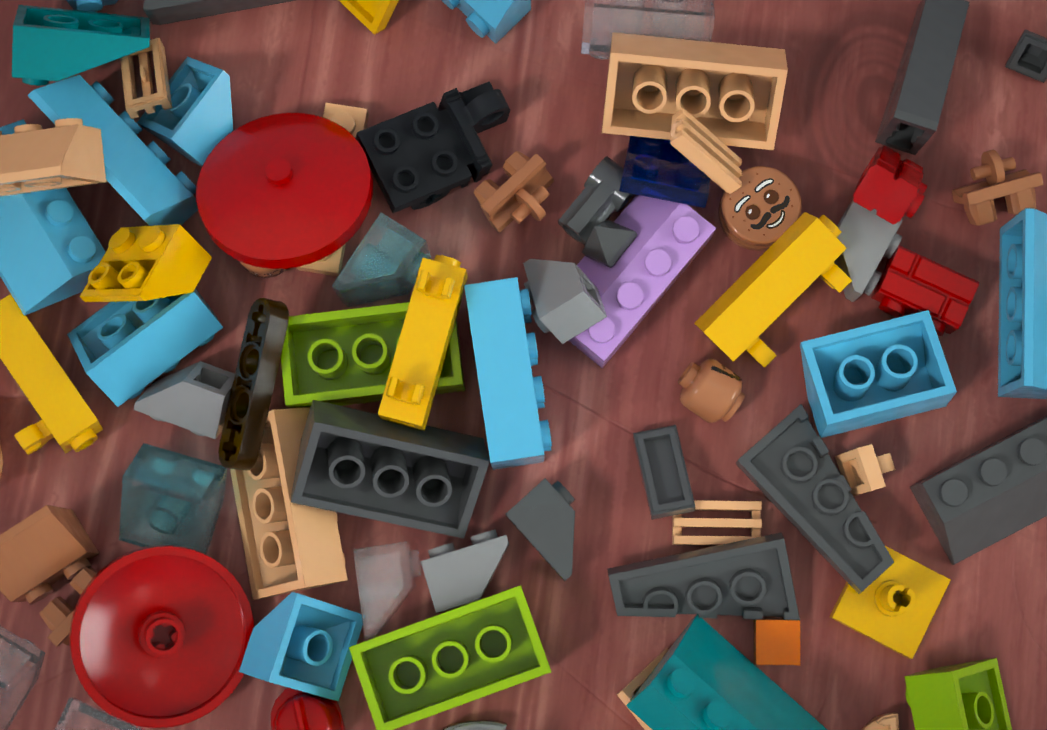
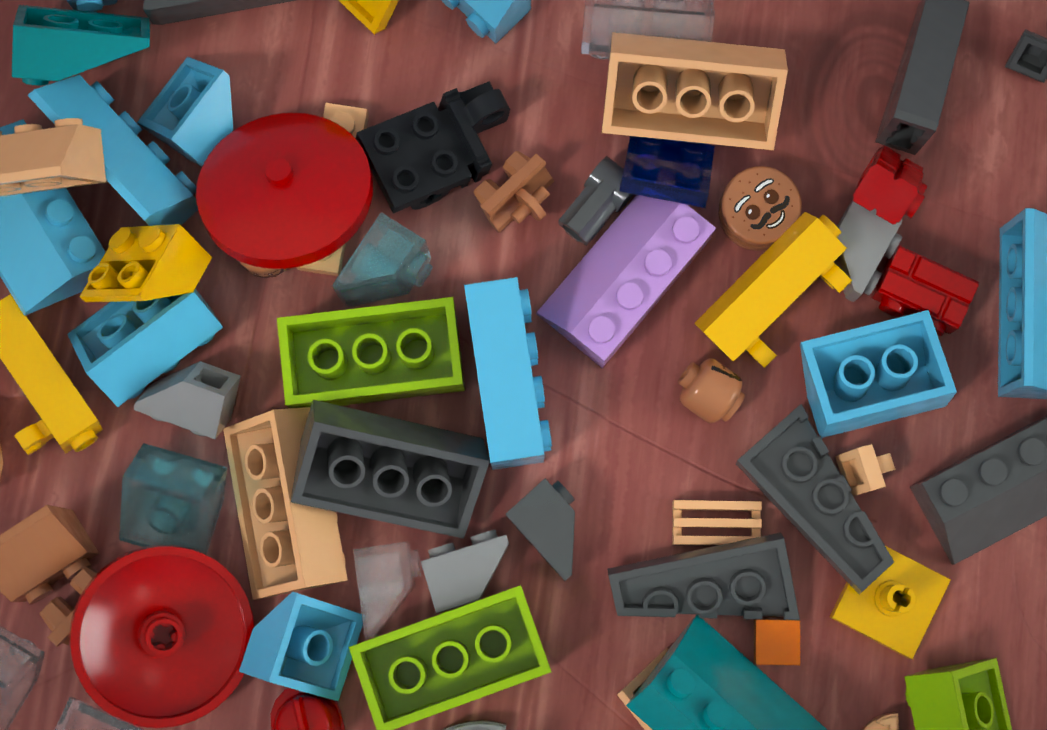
(149, 99): light nougat tile -> none
(253, 384): dark brown beam -> none
(423, 342): yellow brick -> none
(563, 298): light grey slope -> none
(608, 242): dark grey slope -> none
(663, 472): dark grey tile -> none
(706, 151): light nougat tile -> none
(1016, 187): nougat hips -> none

